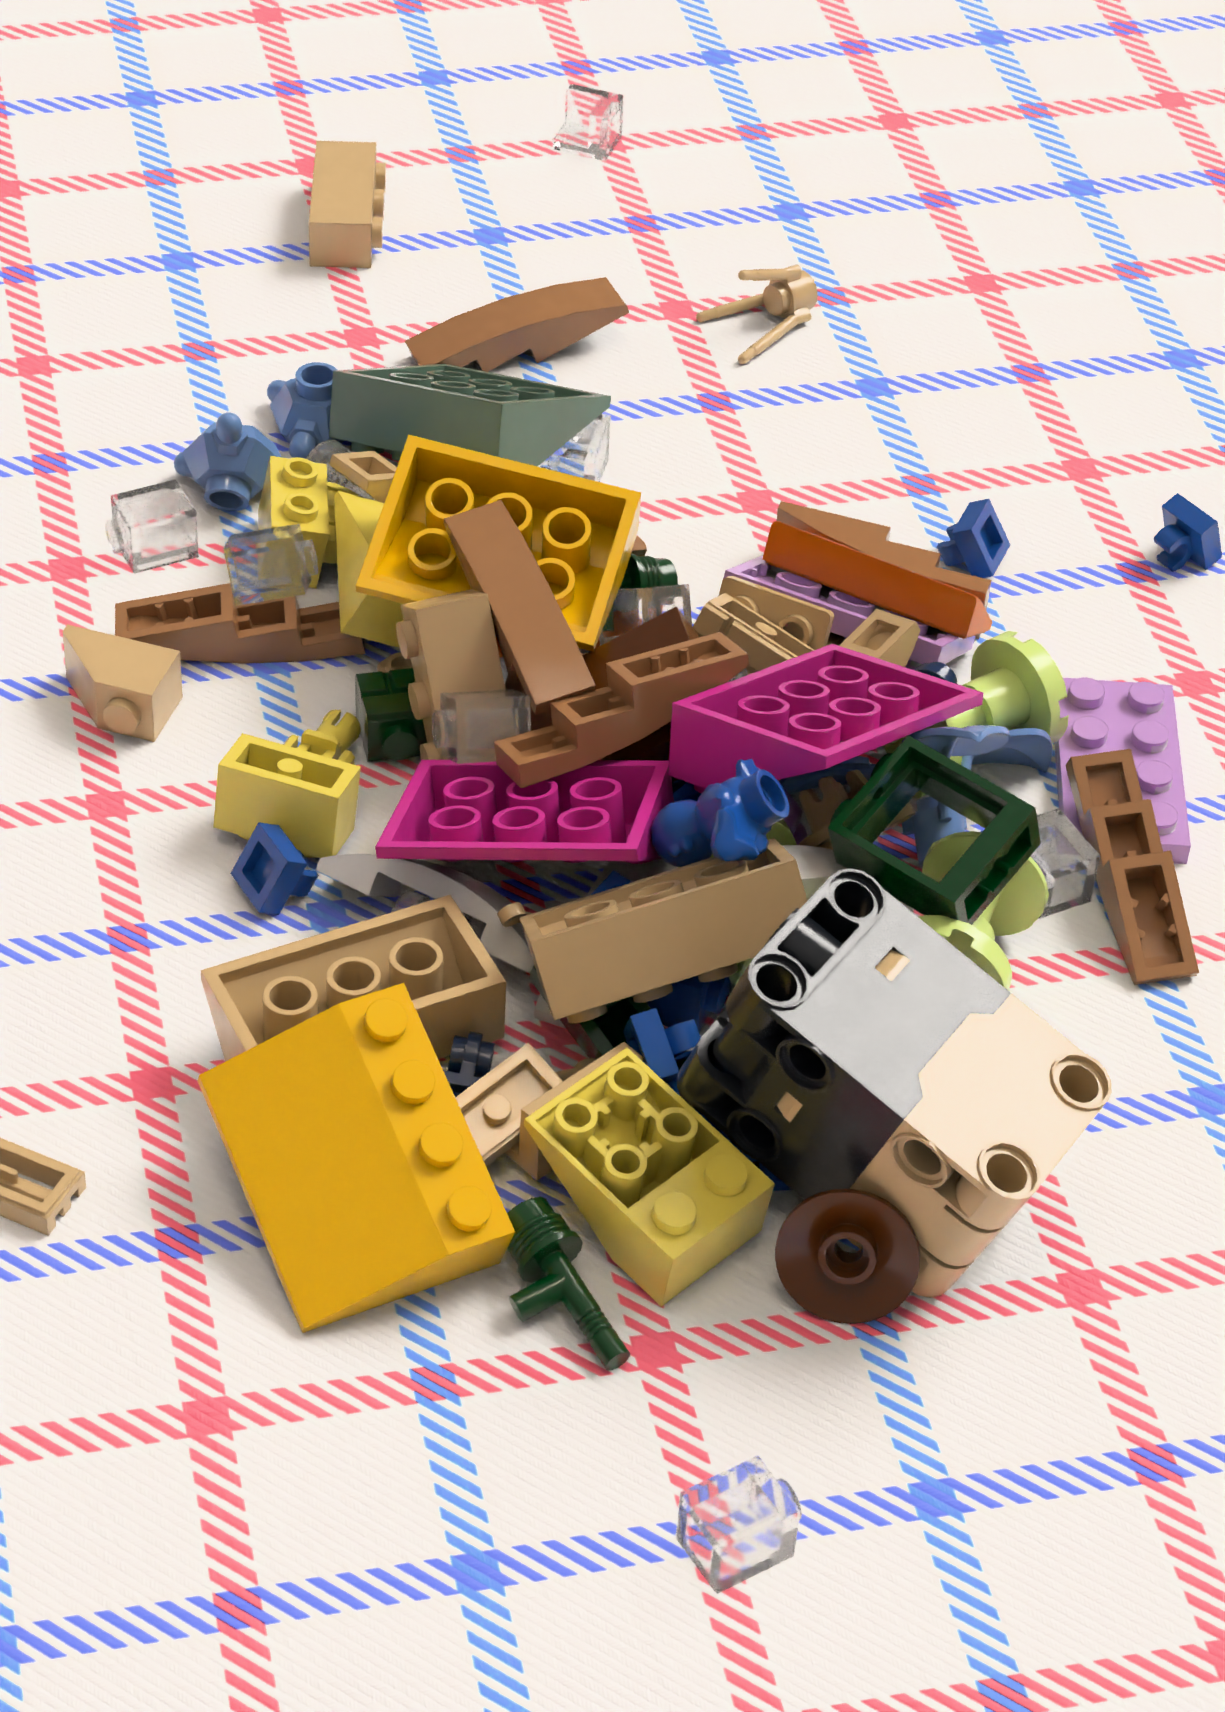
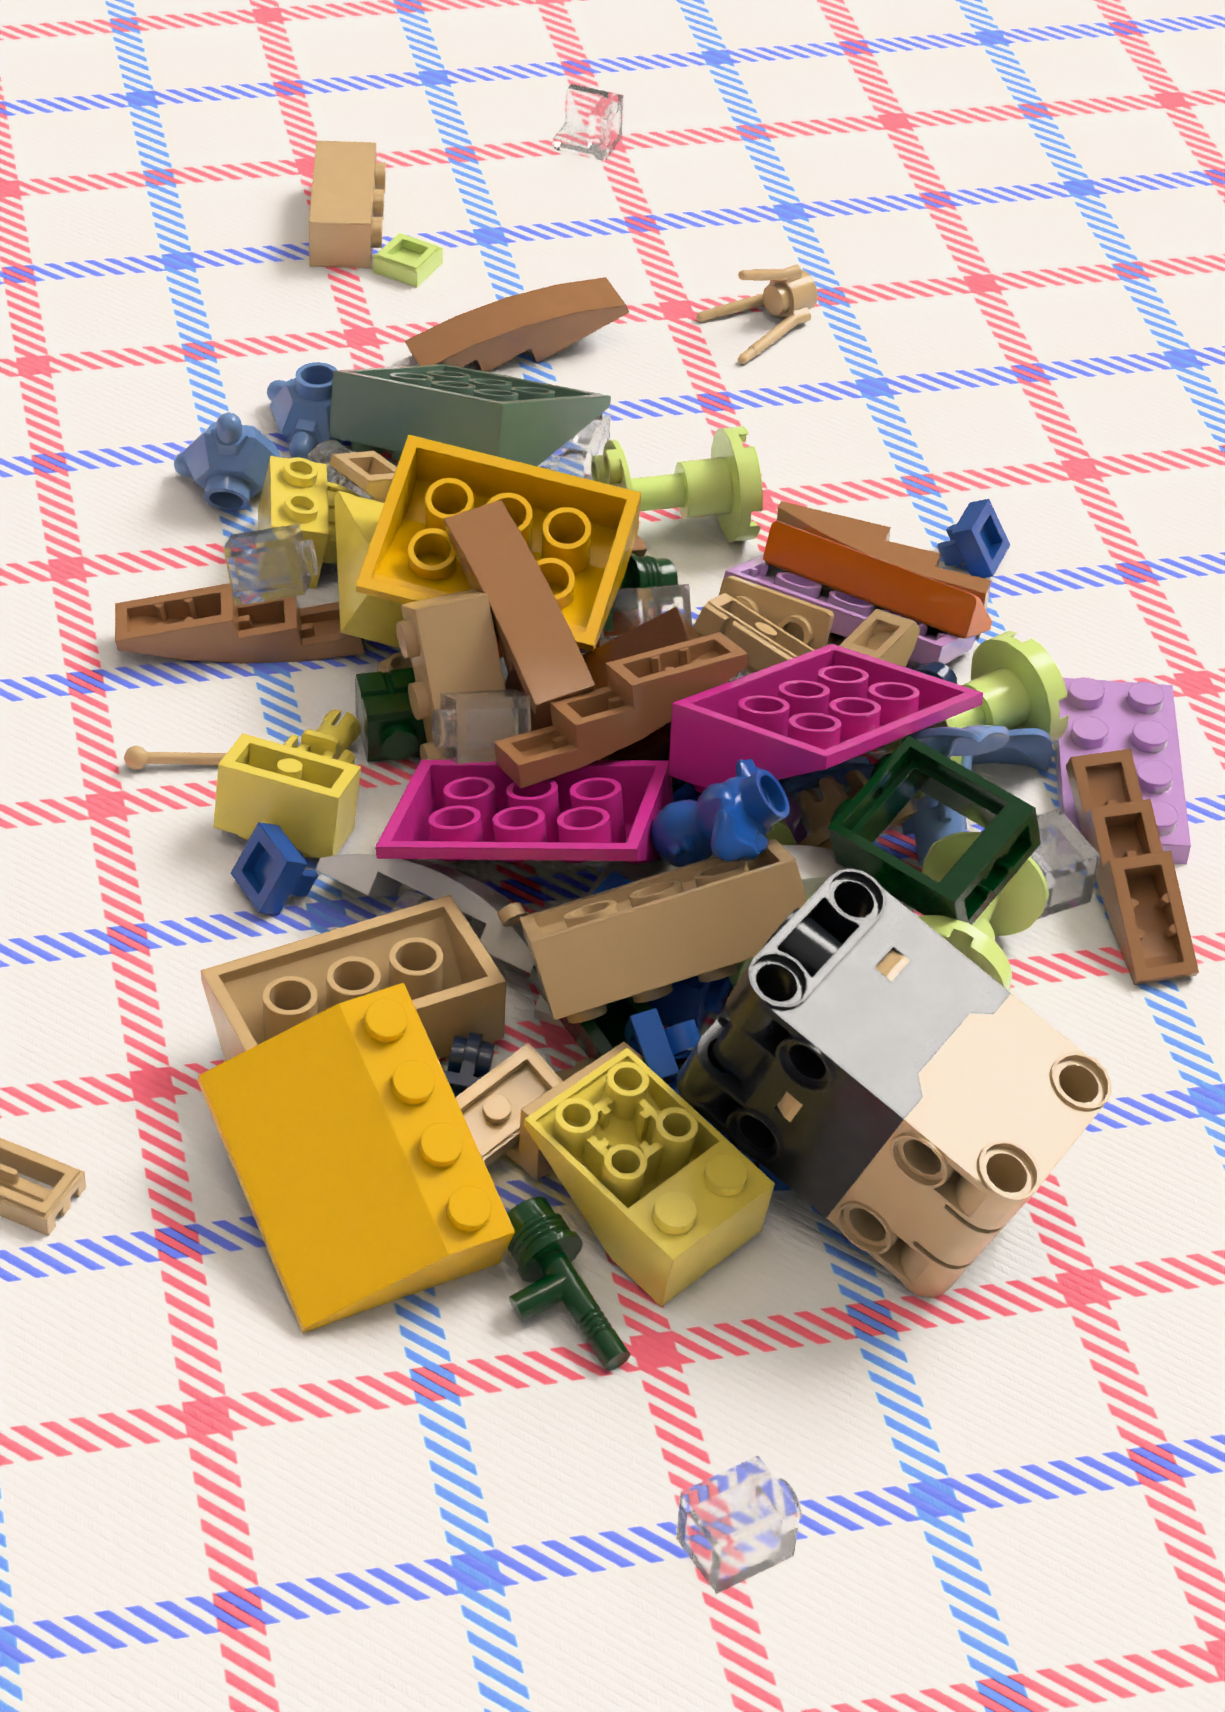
(123, 681): tan slope -> none
(137, 757): none -> tan hinge
(153, 526): clear brick -> none
(408, 260): none -> yellowish green tile
(719, 485): none -> yellowish green piece
(843, 1283): reddish brown dish -> none
(1187, 535): blue tile -> none

